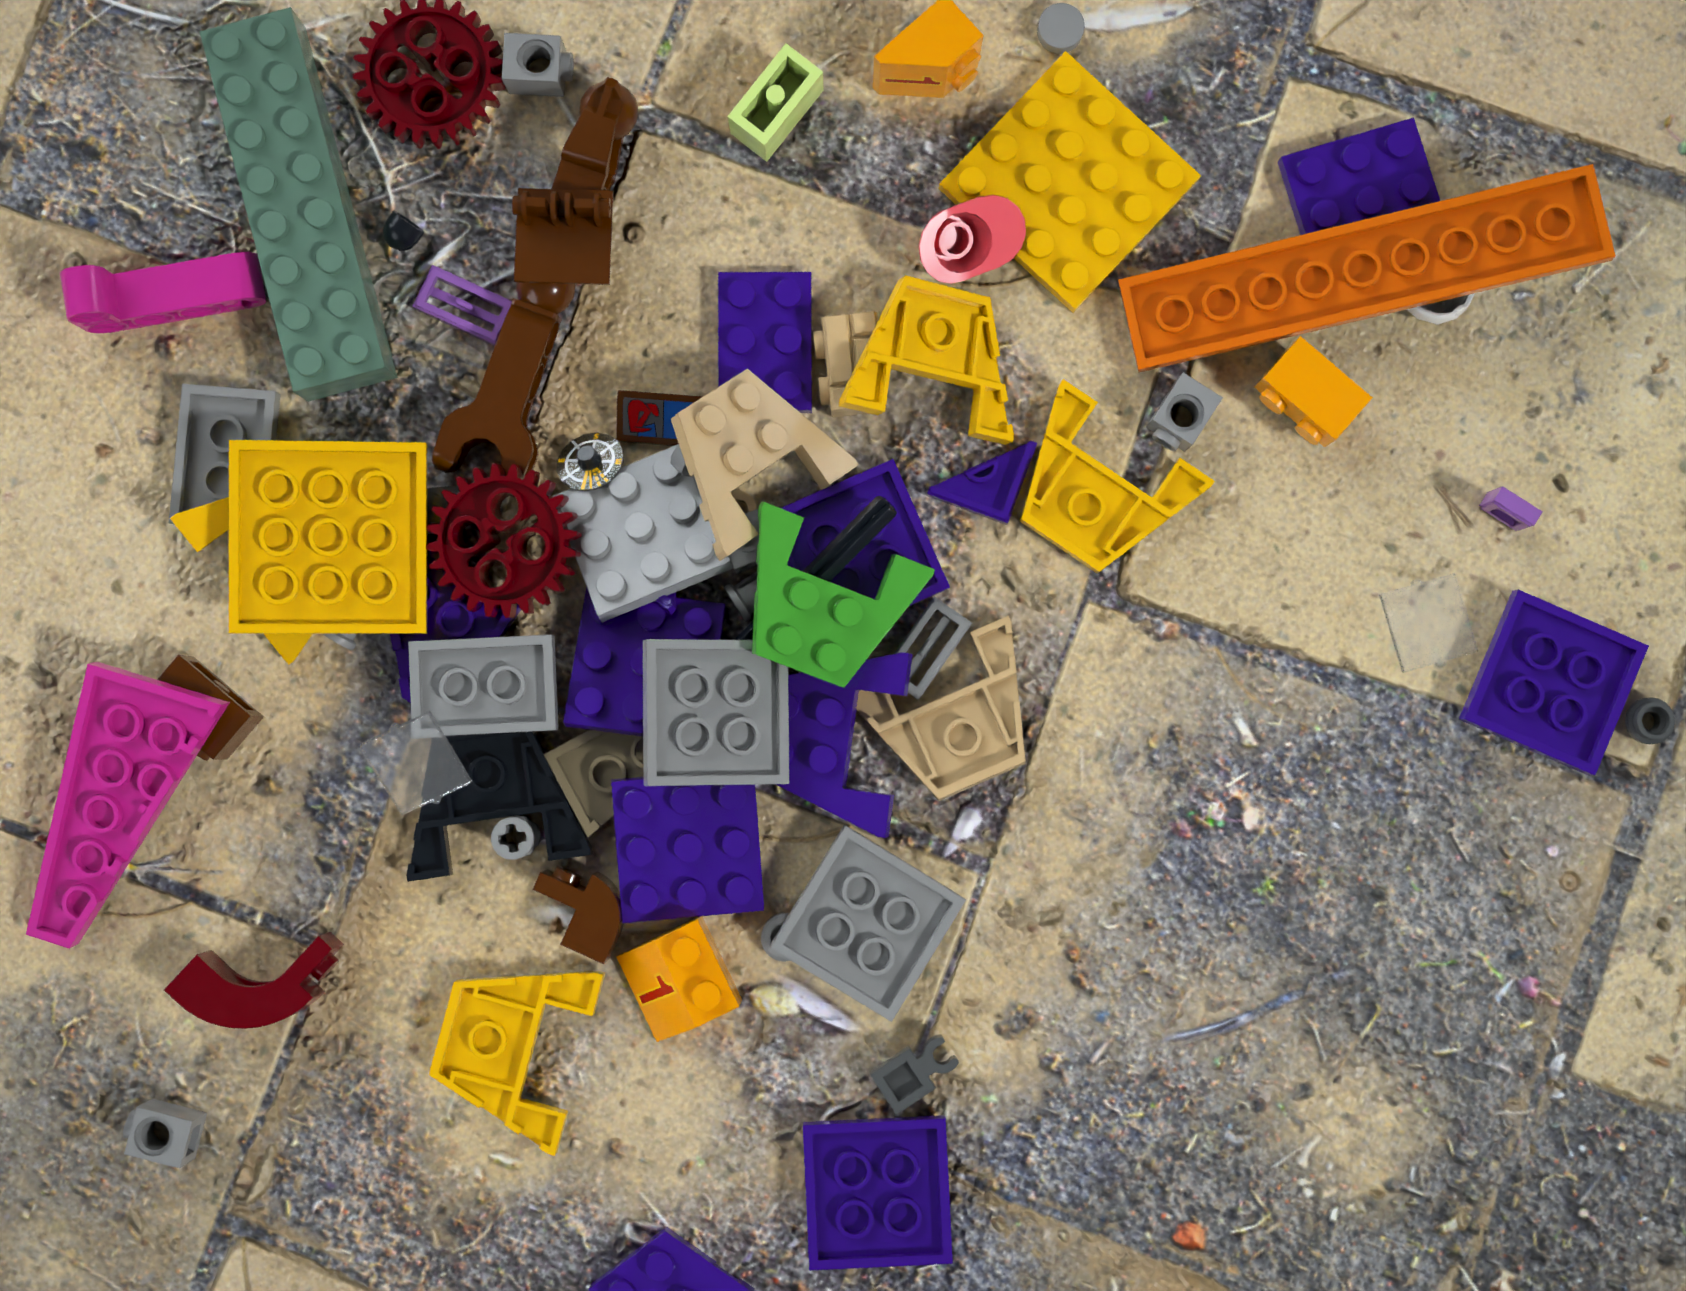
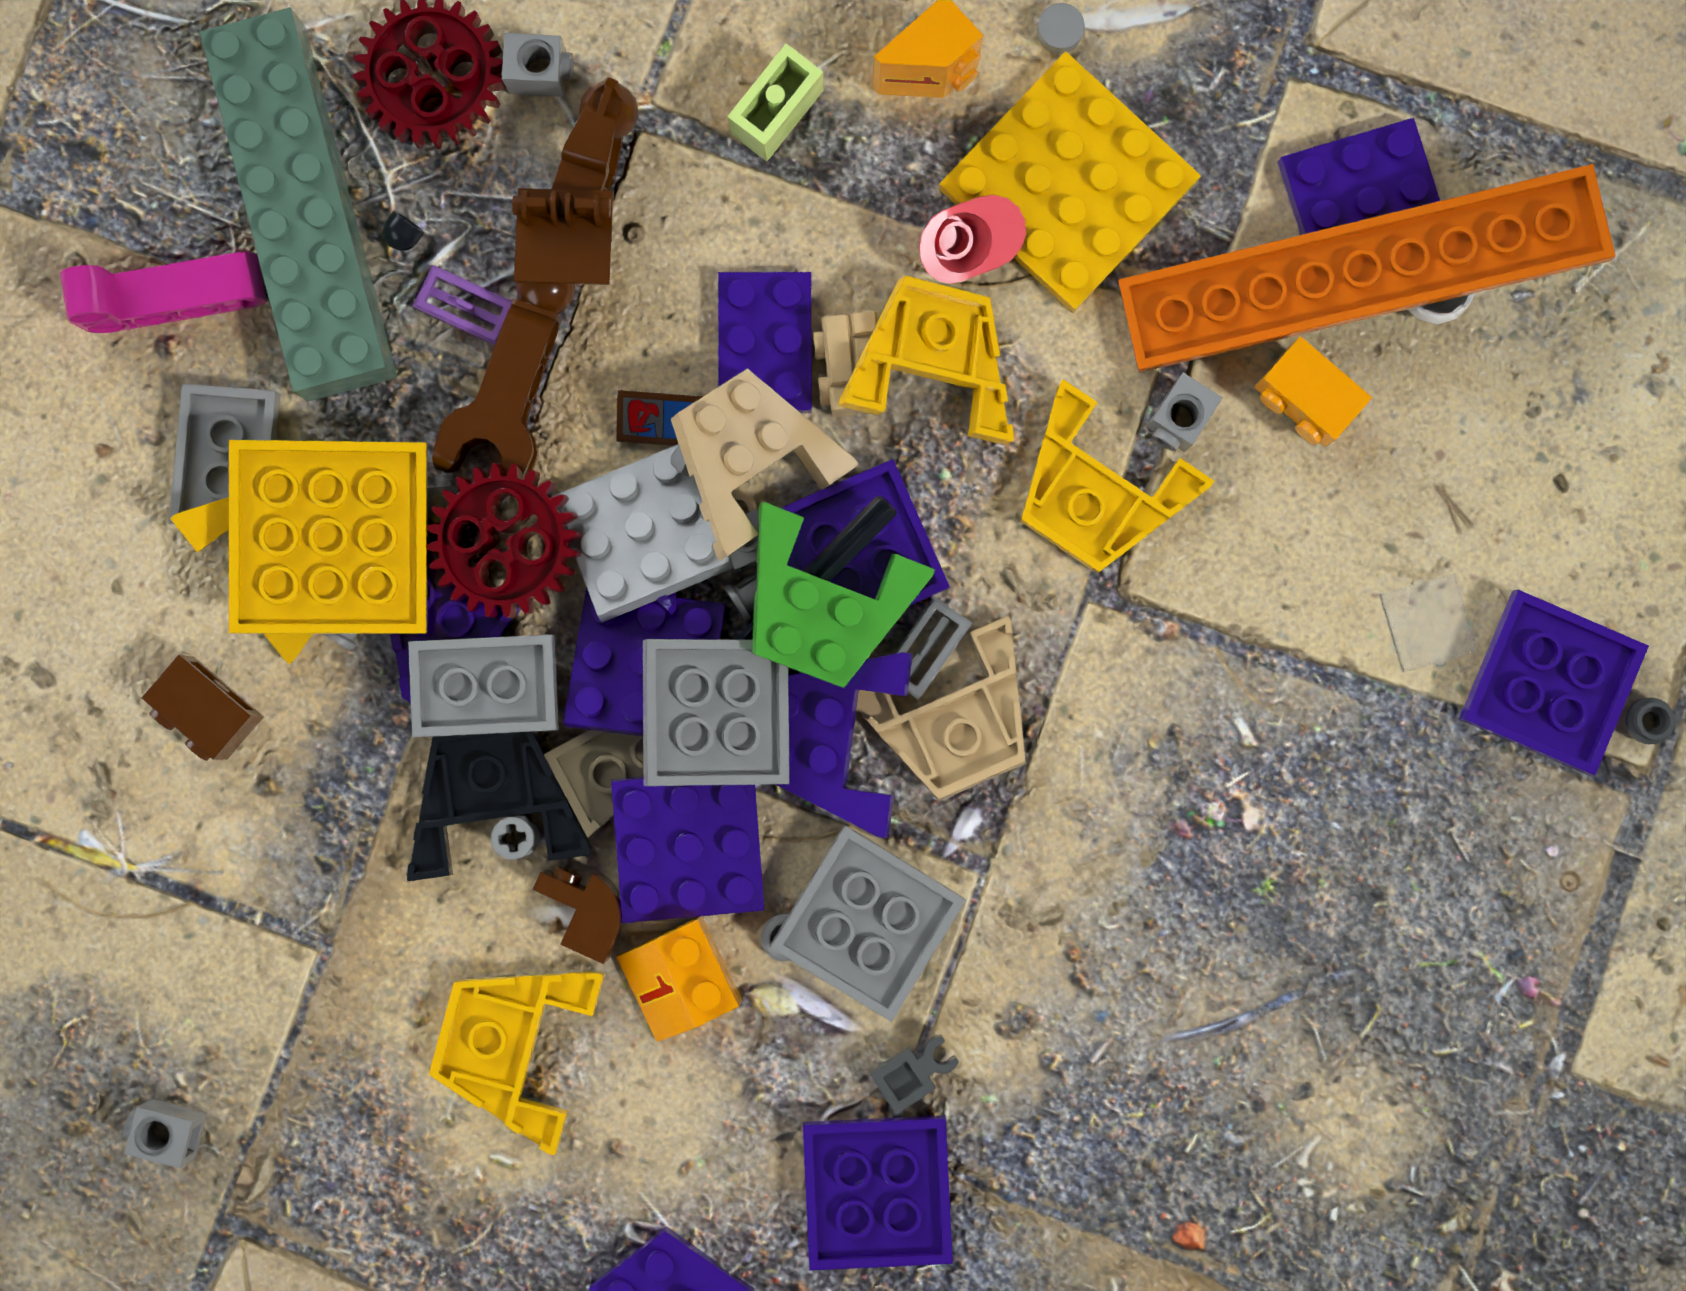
(119, 772): dark pink wing -> none
(229, 1000): dark red arch -> none
(415, 763): clear piece -> none
(590, 461): clear smoke piece -> none
(990, 486): dark purple tile -> none
(1510, 509): medium lavender tile -> none

